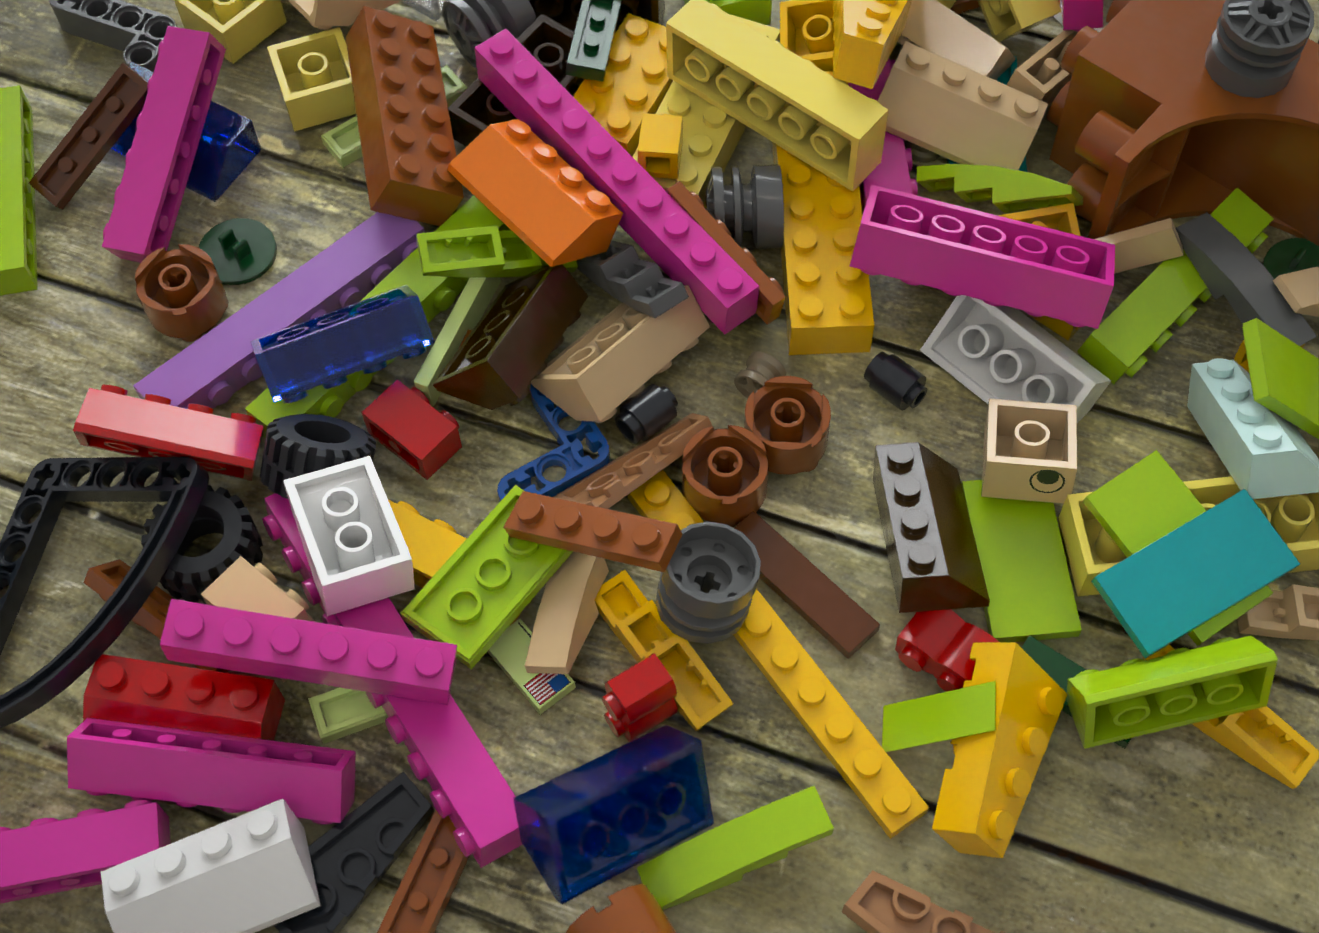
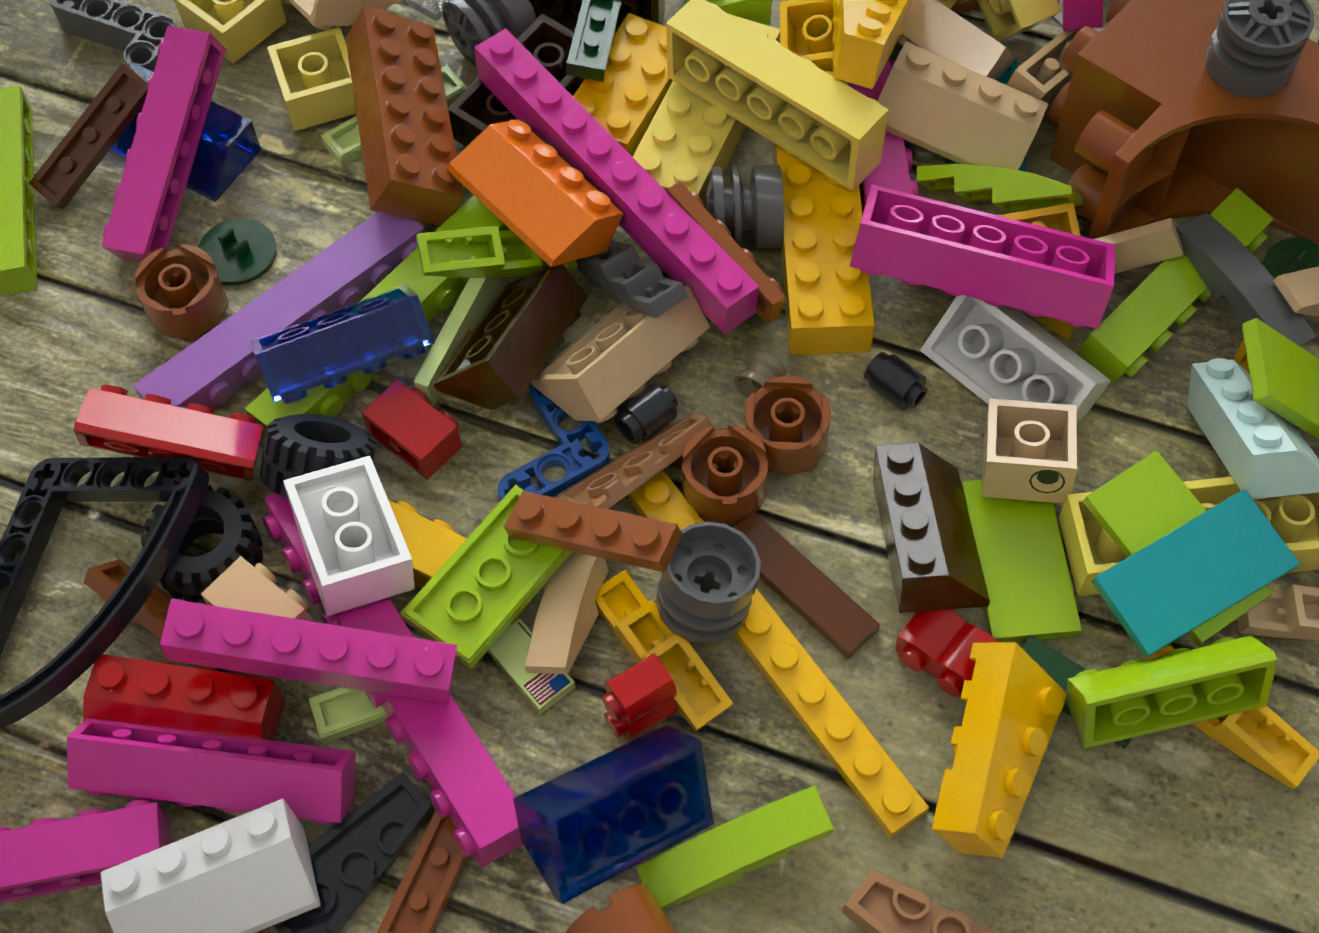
(661, 145): yellow brick -> none
(939, 717): lime sticker -> none

